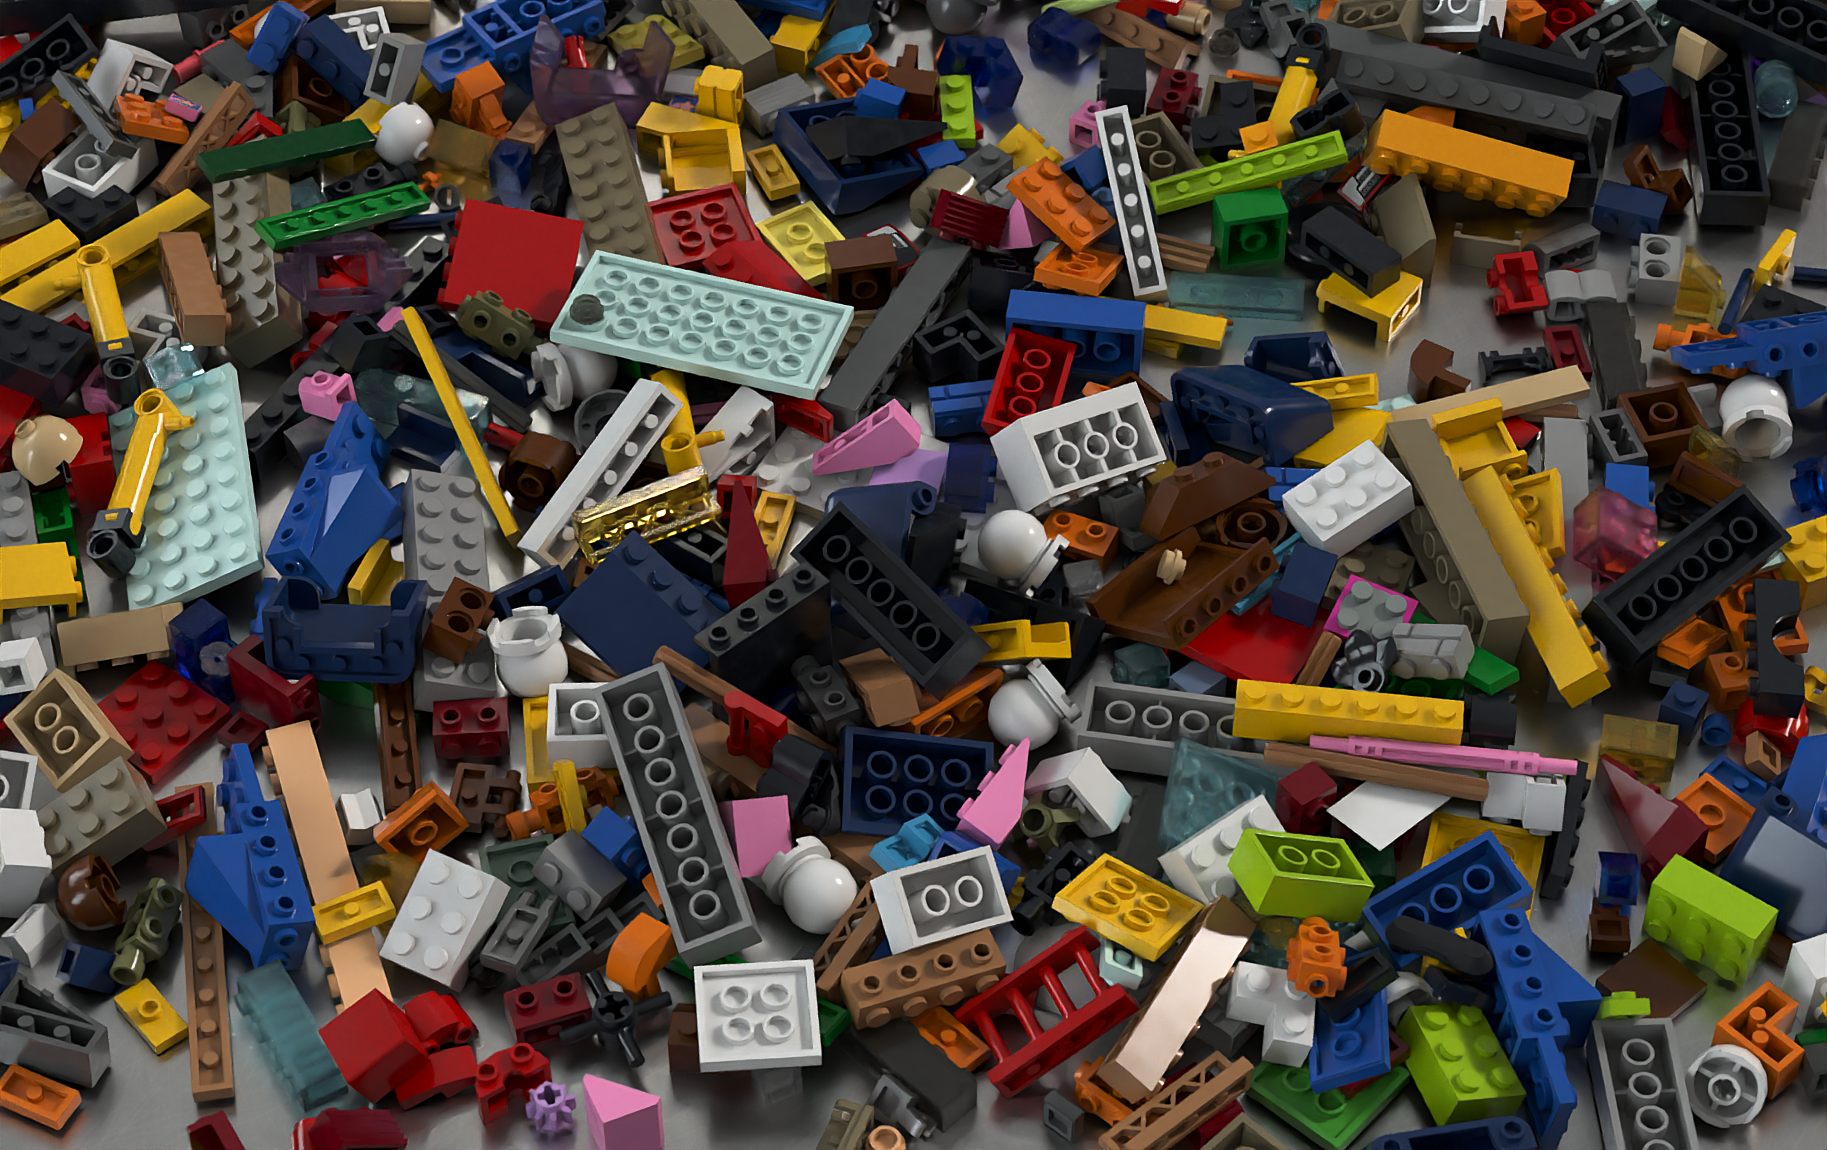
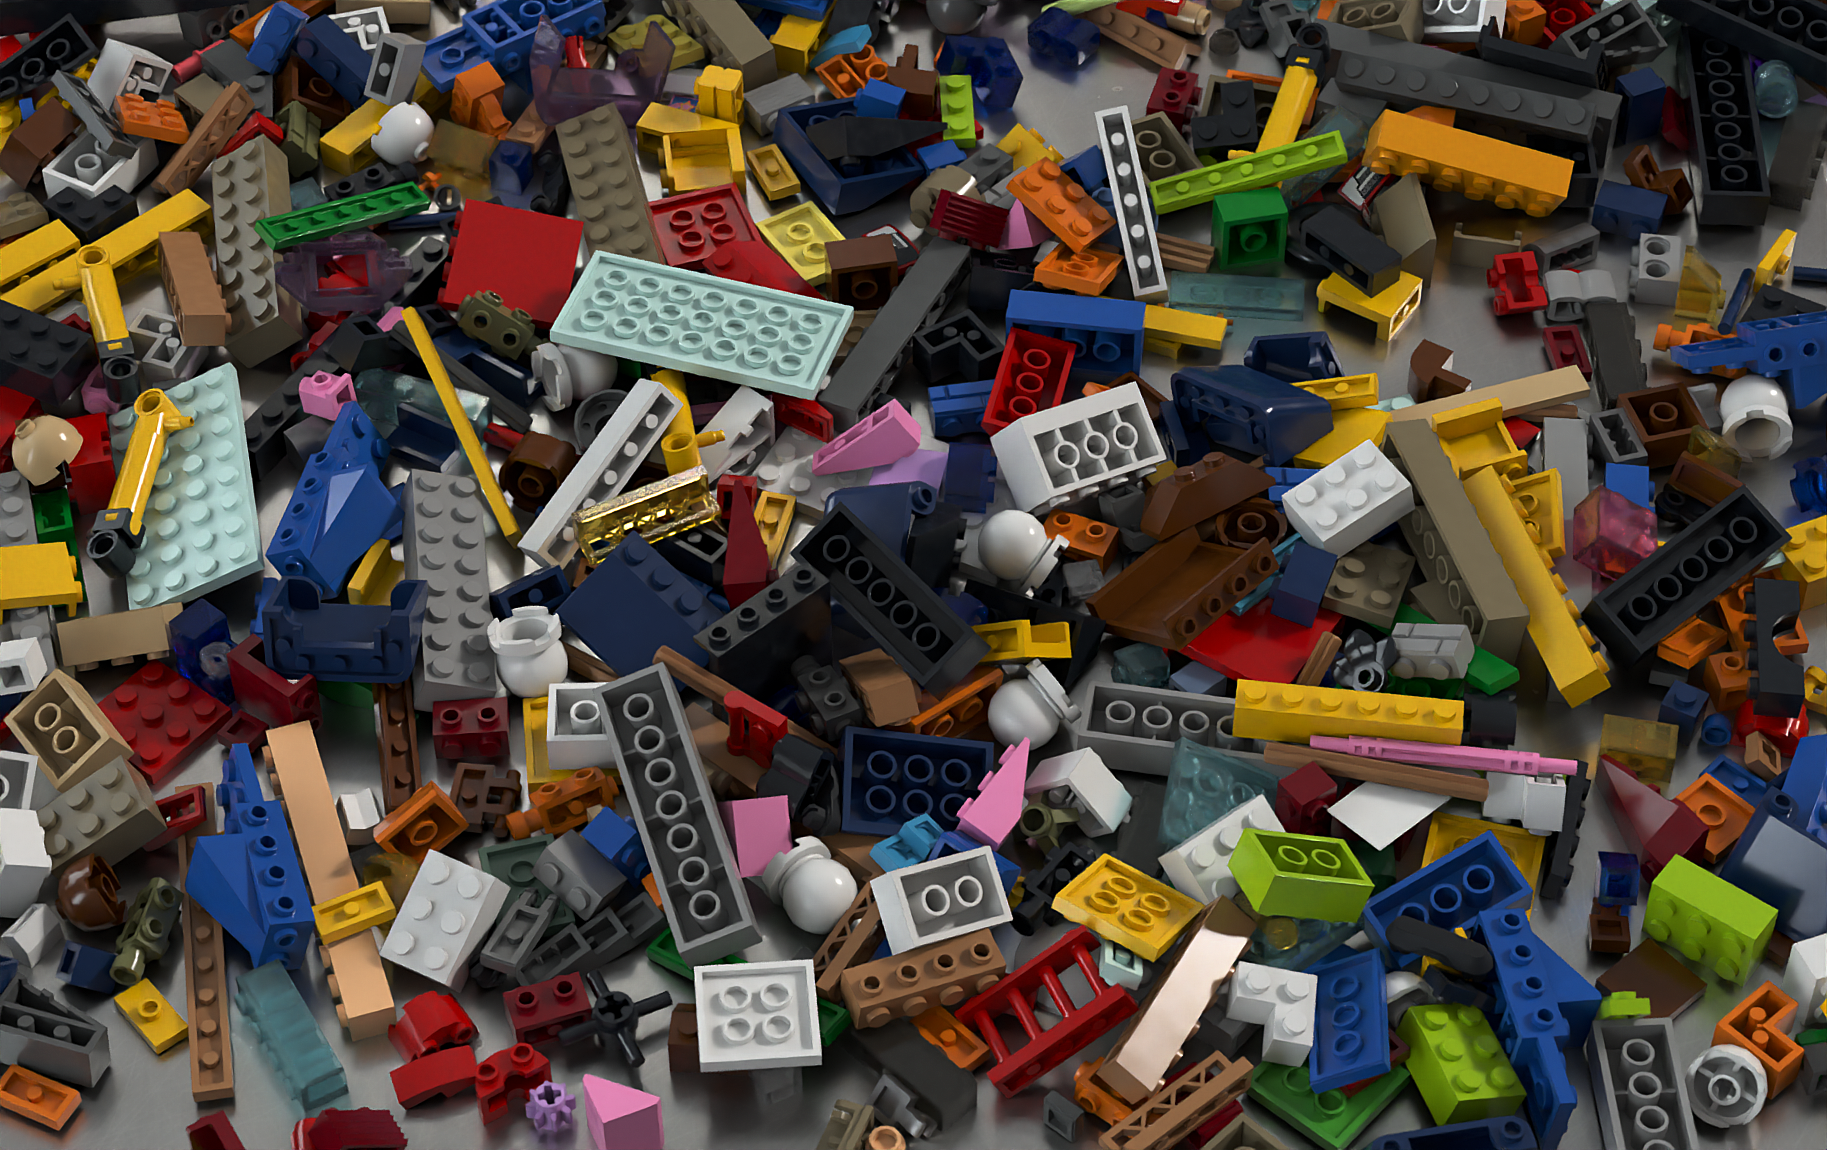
(174, 366): clear light blue brick -> none
(183, 108): bright pink tile -> none
(285, 150): dark green tile -> none
(374, 1046): red piece -> none
(458, 620): reddish brown brick -> none
(571, 795): yellow plate -> none
(586, 309): clear smoke plate -> none
(639, 955): orange brick -> none
(1085, 119): bright pink brick -> none
(1123, 80): black brick -> none
(1171, 566): tan plate -> none
(1258, 137): light orange plate -> none
(1314, 957): orange brick -> none
(1334, 112): black brick -> none
(1362, 983): black tile -> none
(1369, 609): light grey piece -> none
(1515, 361): black piece -> none
(1695, 54): tan slope -> none

